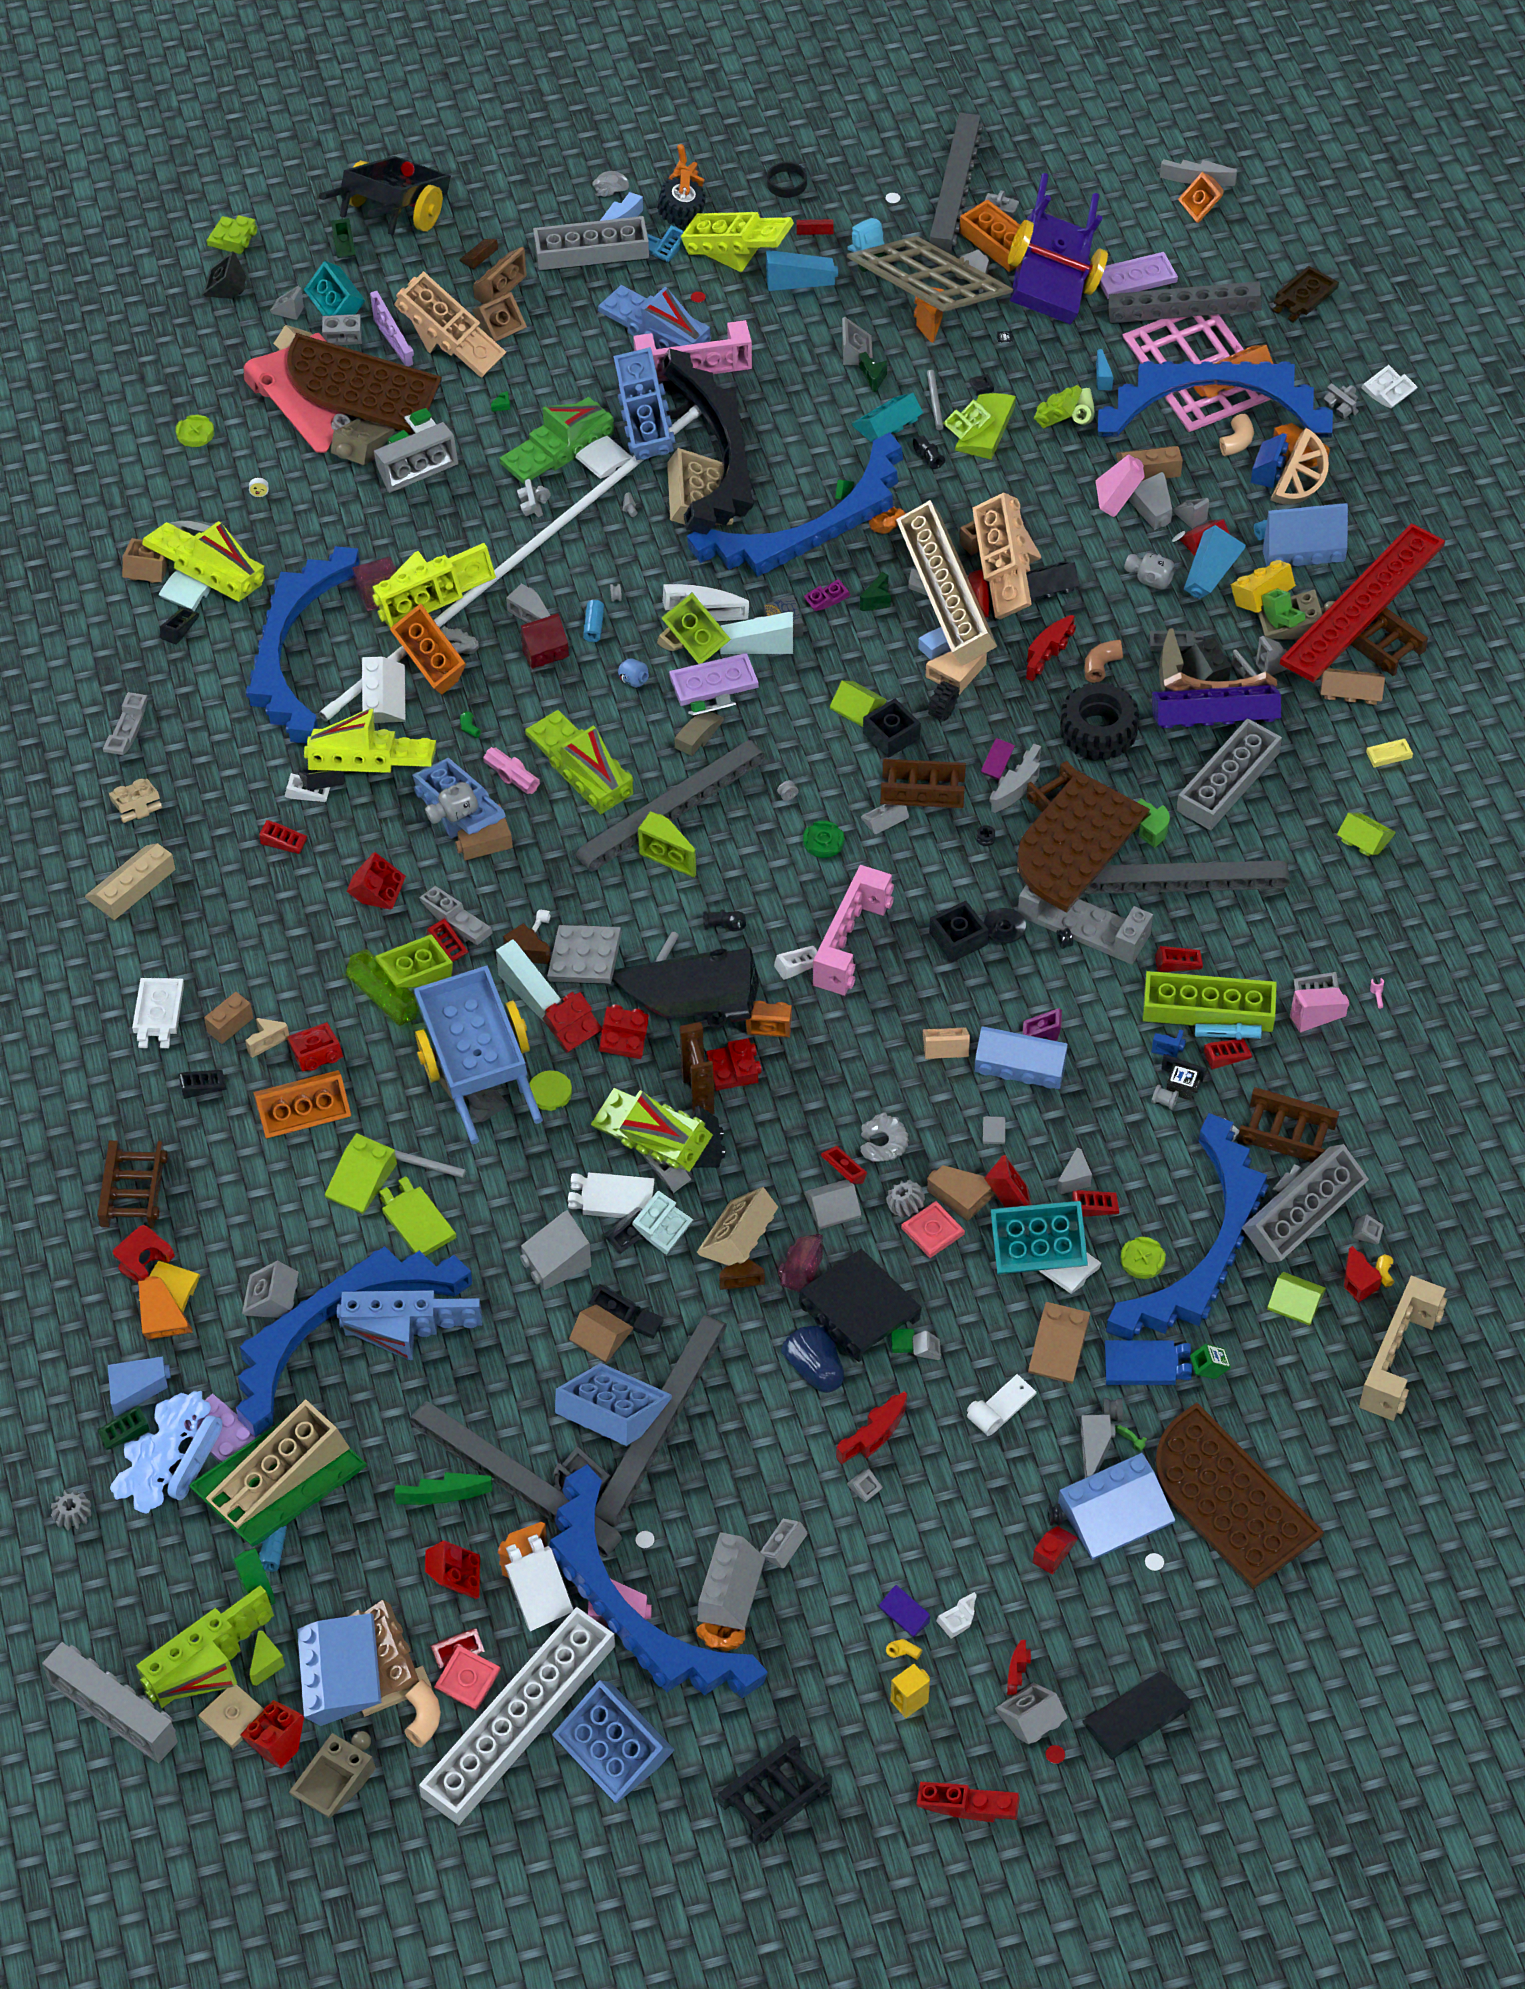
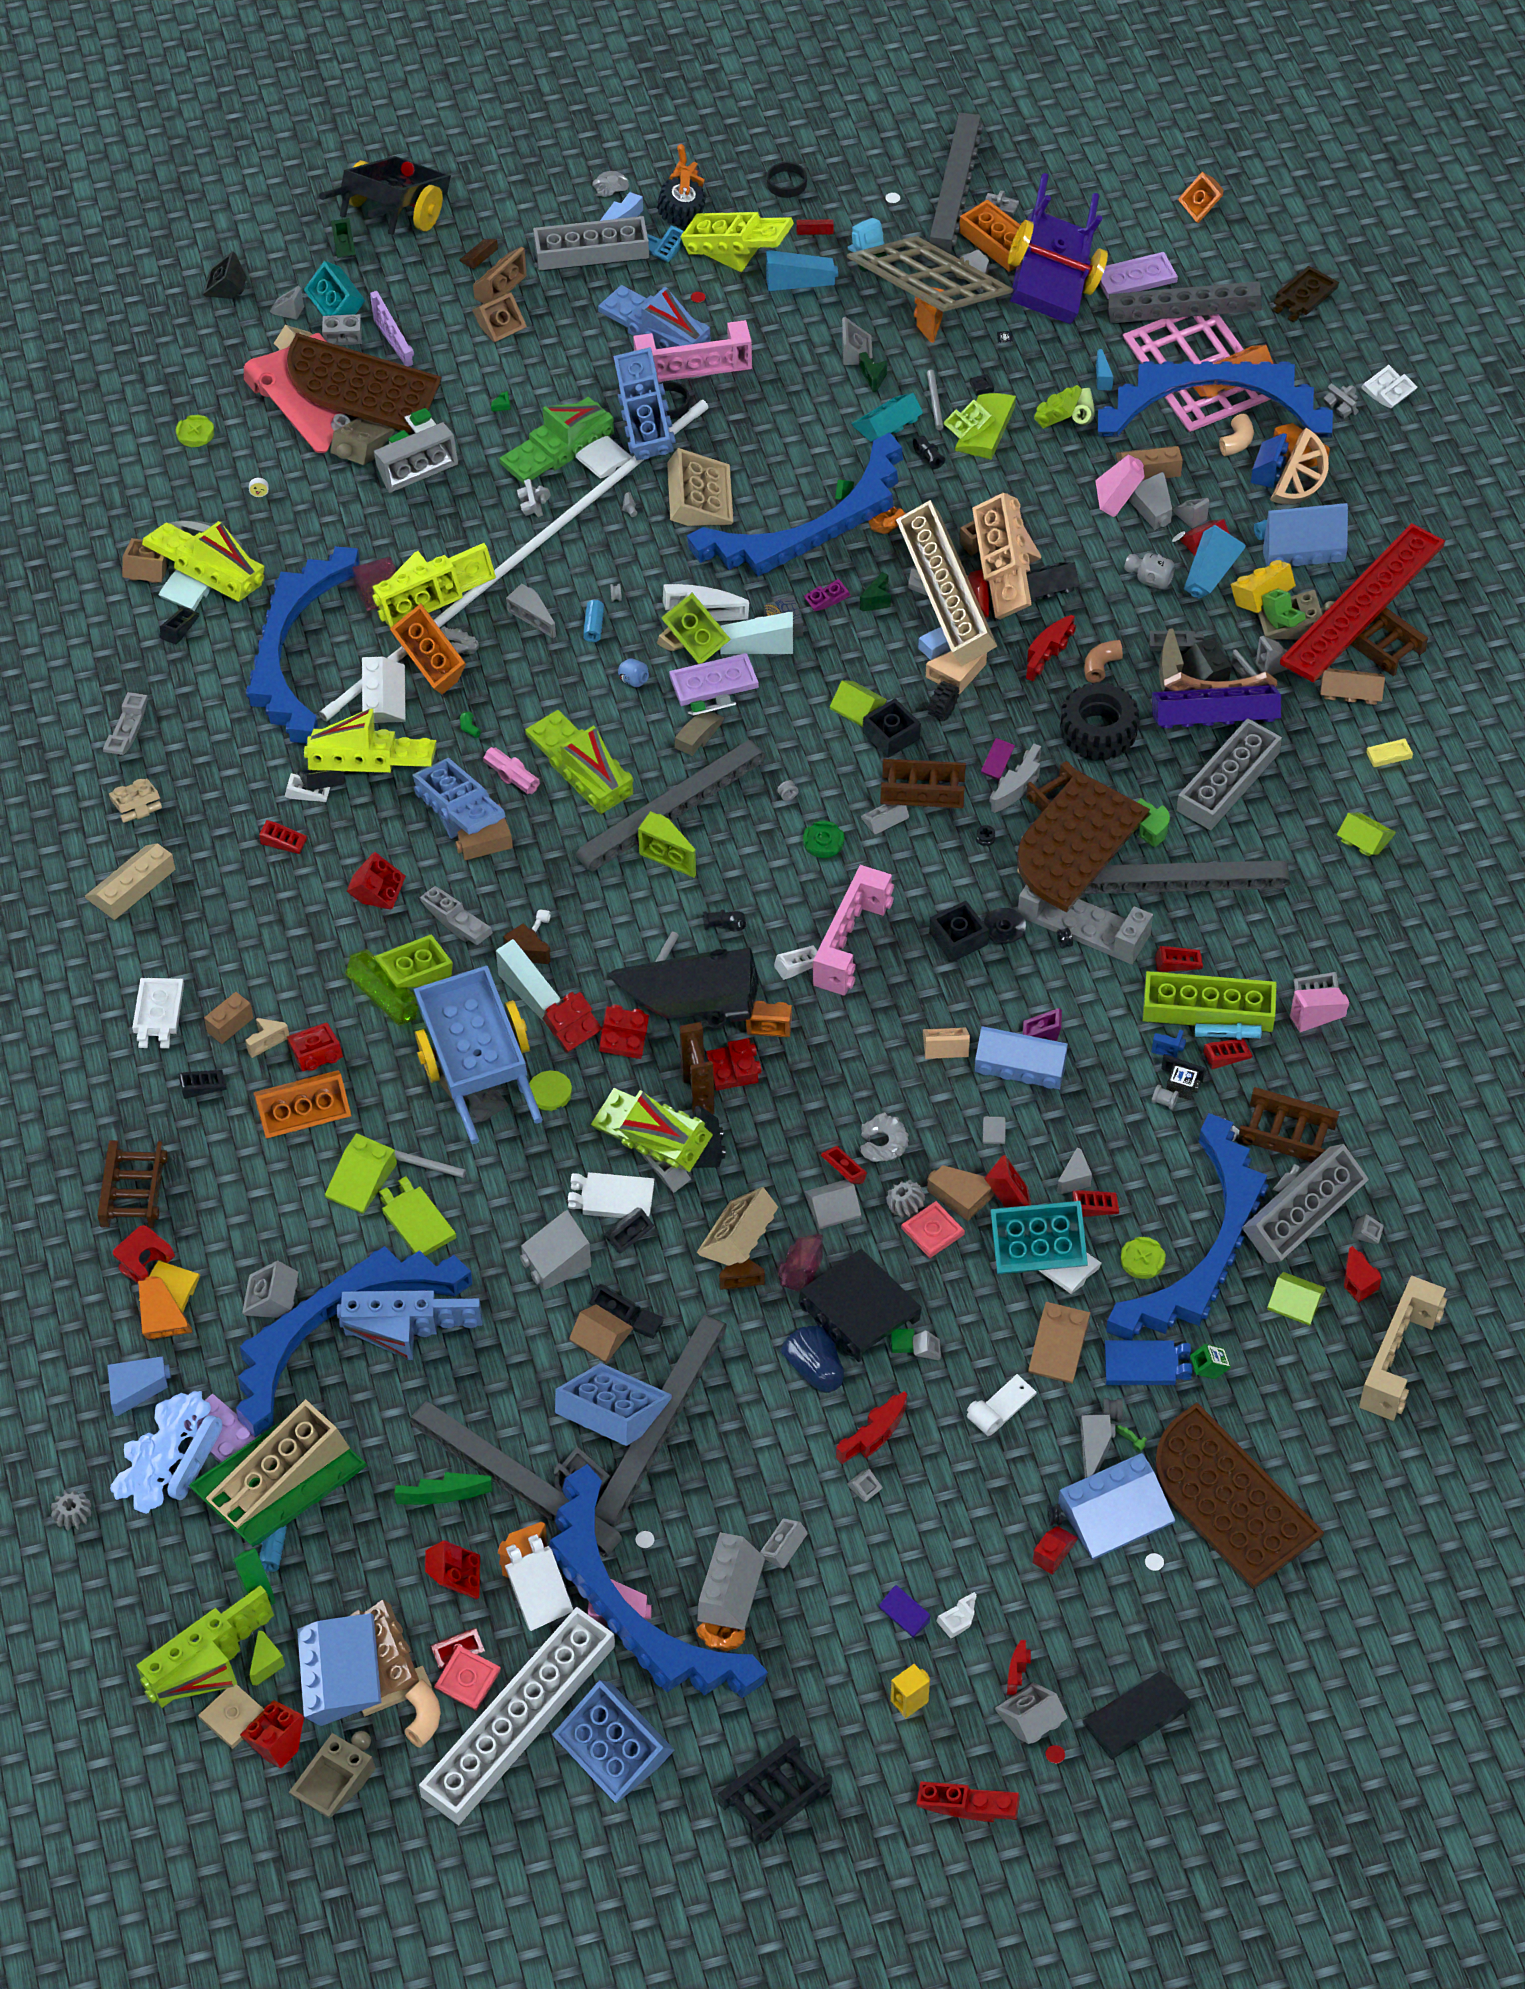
(110, 1701): light grey brick -> none
(120, 1422): dark green slope -> none
(233, 234): lime plate -> none
(441, 926): red slope -> none
(447, 324): light nougat wedge -> none
(453, 804): light grey piece -> none
(544, 641): dark red slope -> none
(584, 954): light grey plate -> none
(662, 1222): light aqua slope -> none
(722, 413): black arch -> none
(903, 1647): yellow arm -> none
(1189, 171): light grey slope -> none
(1377, 989): bright pink hand -> none
(1382, 1265): yellow arm -> none

